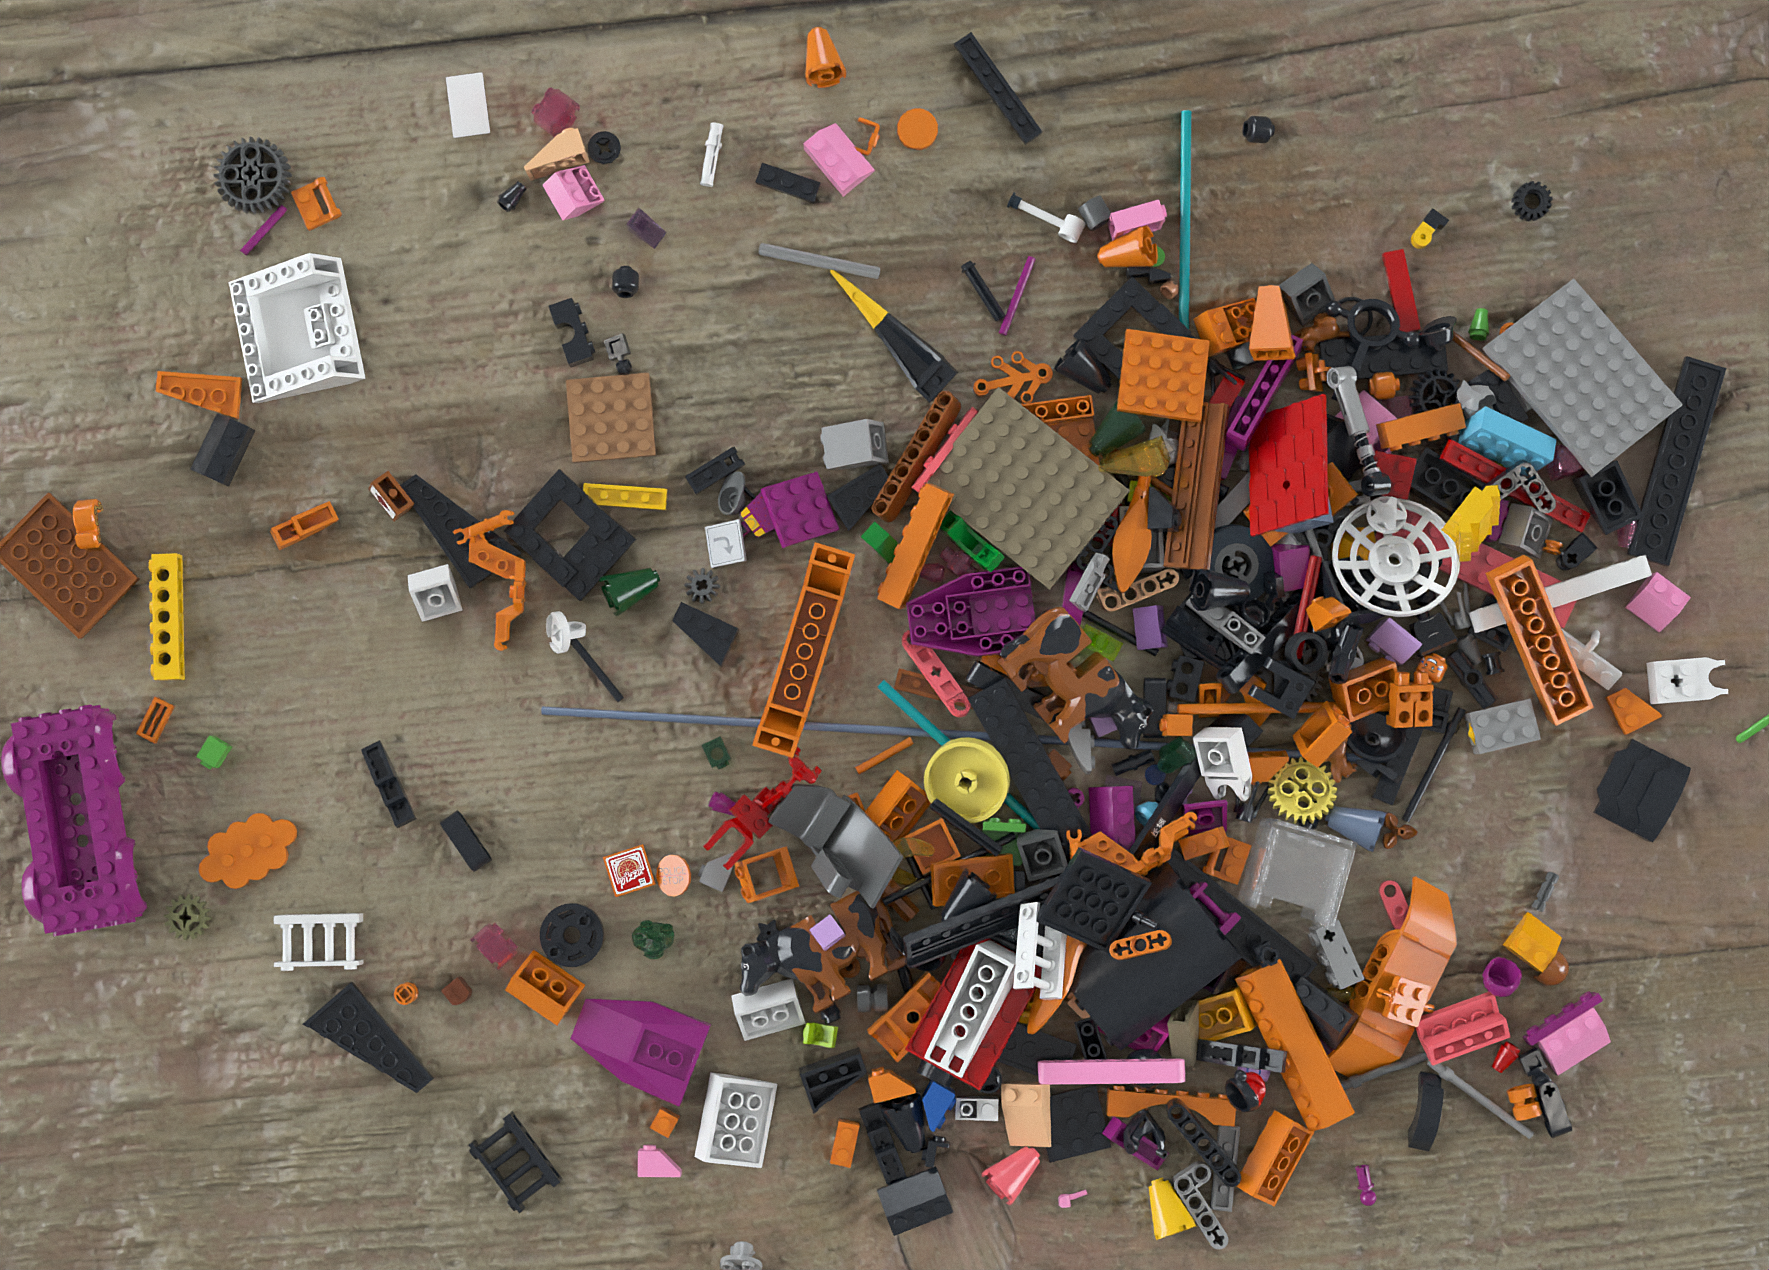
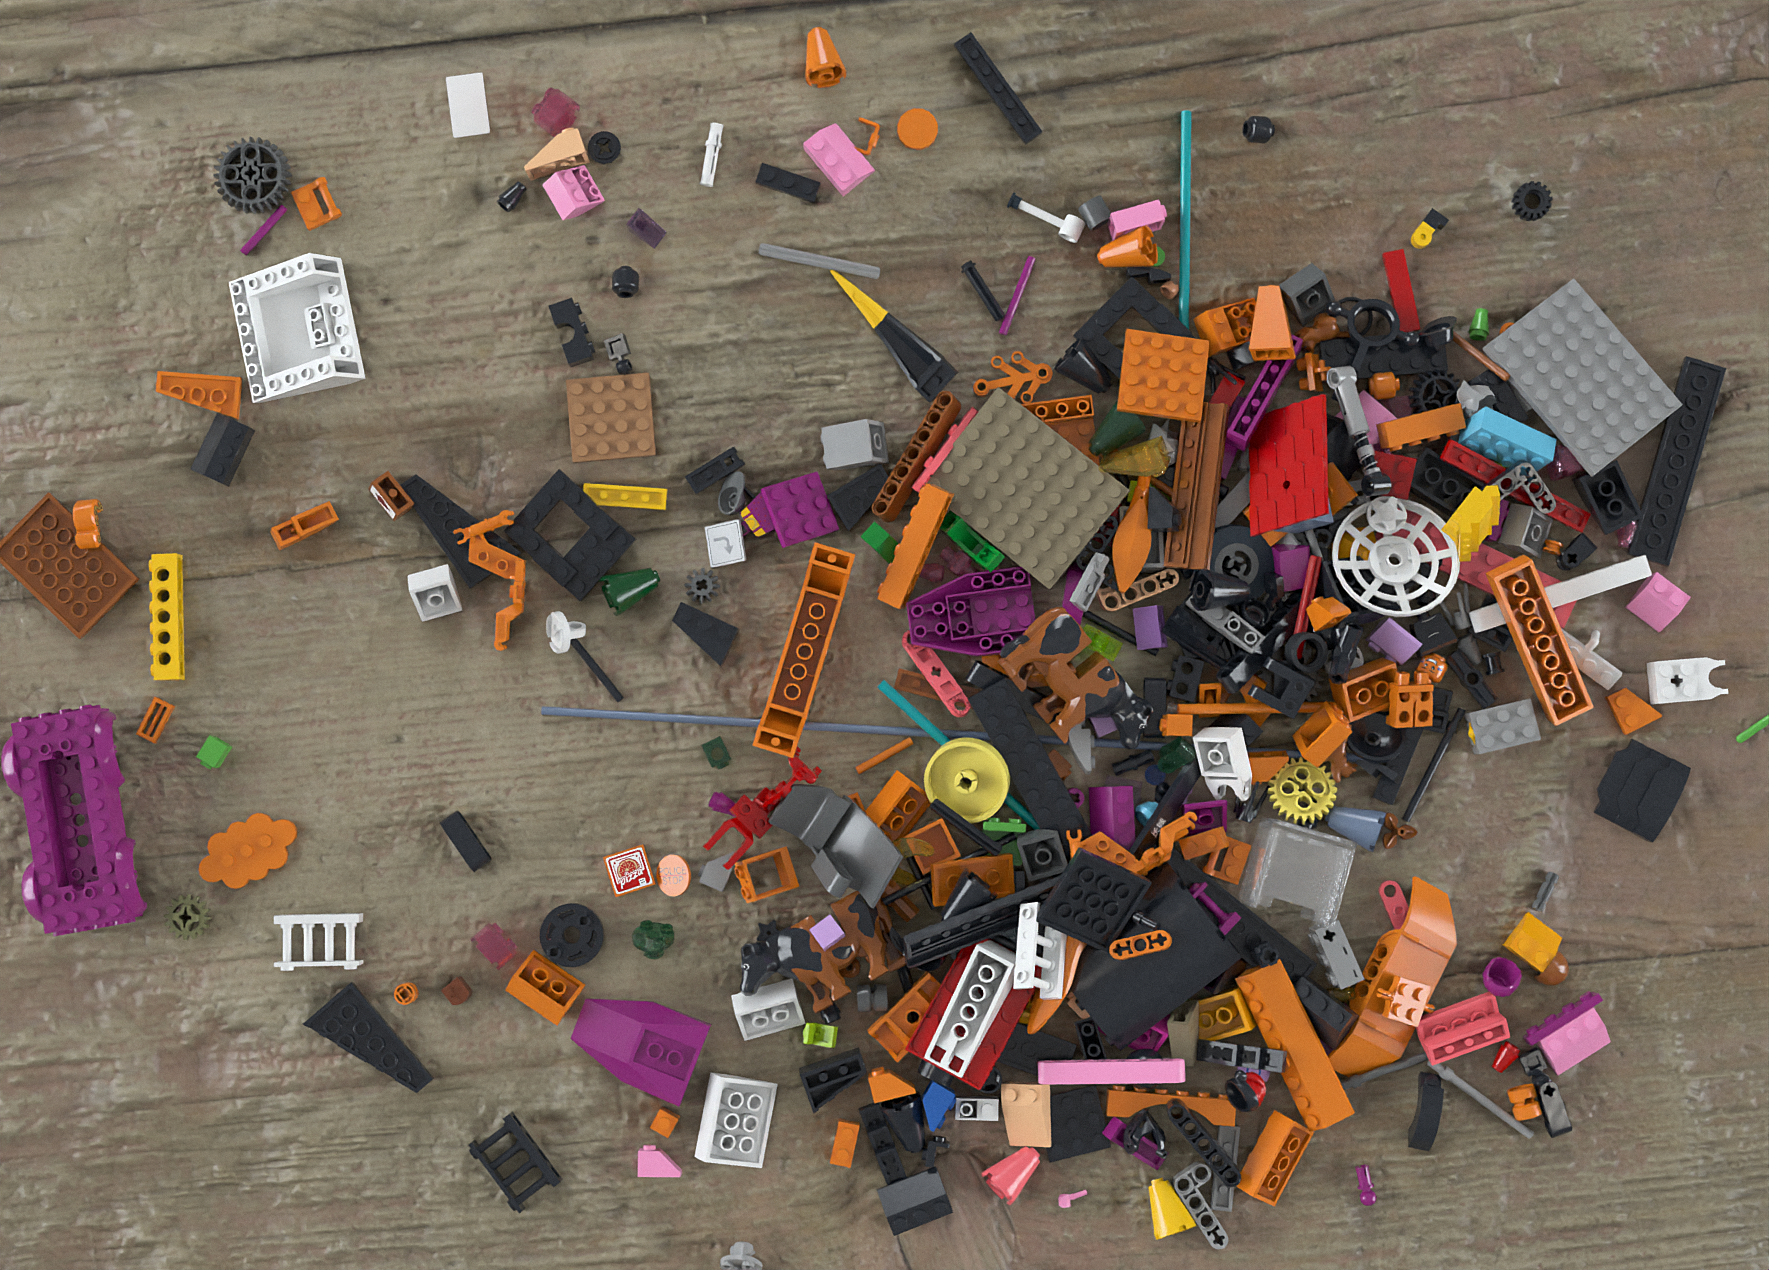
(388, 784): black slope -> none

